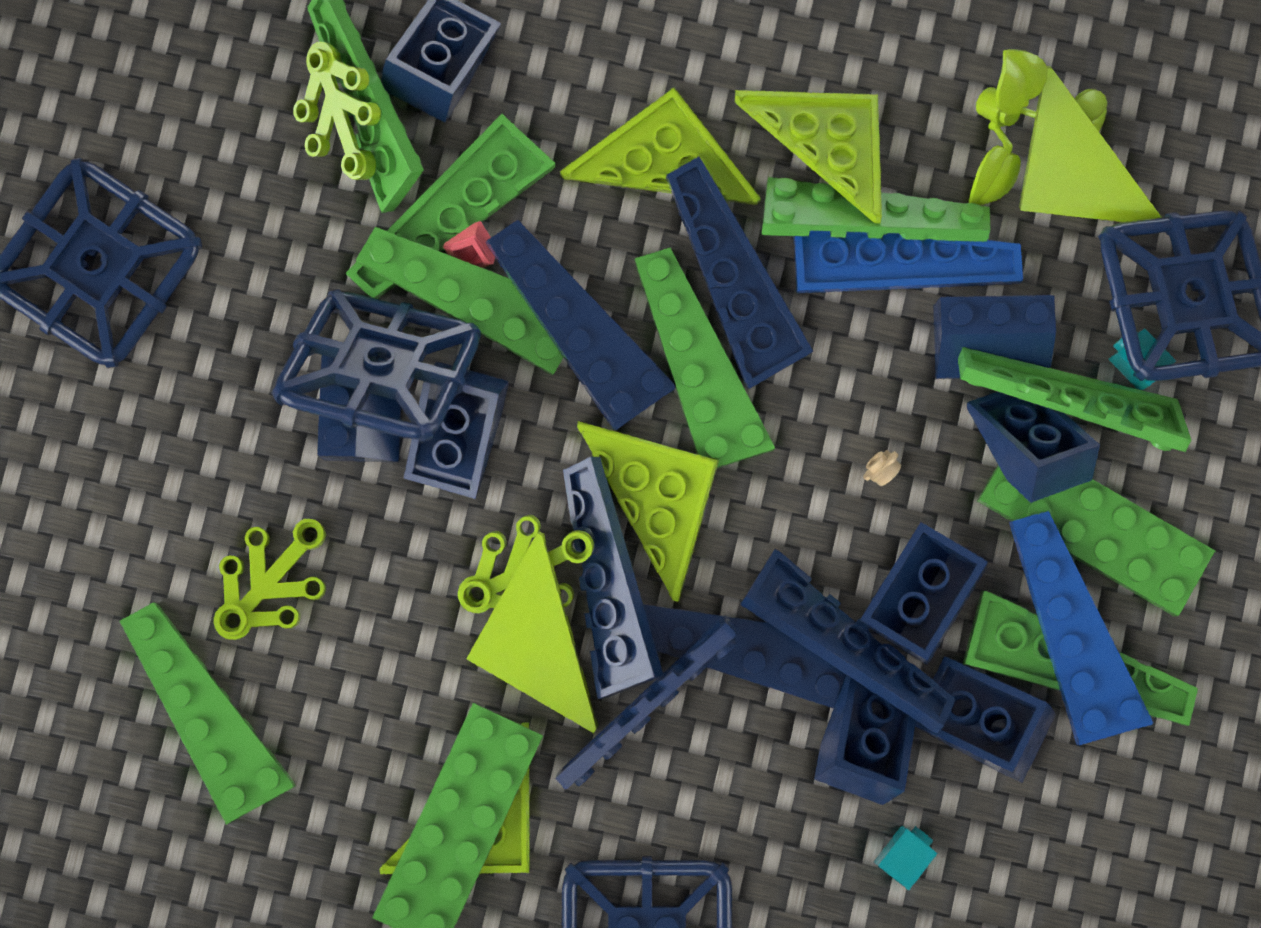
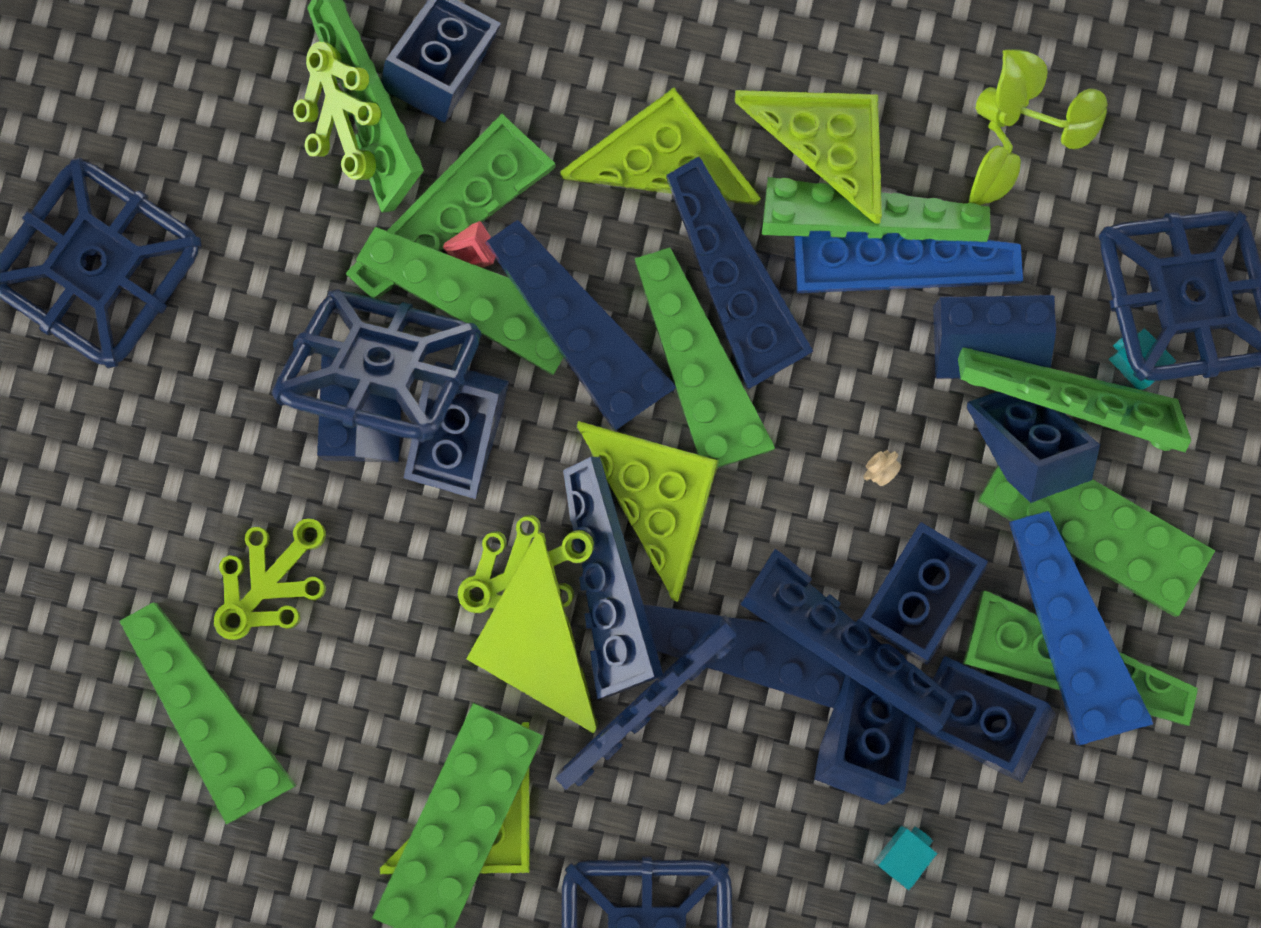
(1074, 167): lime tile -> none

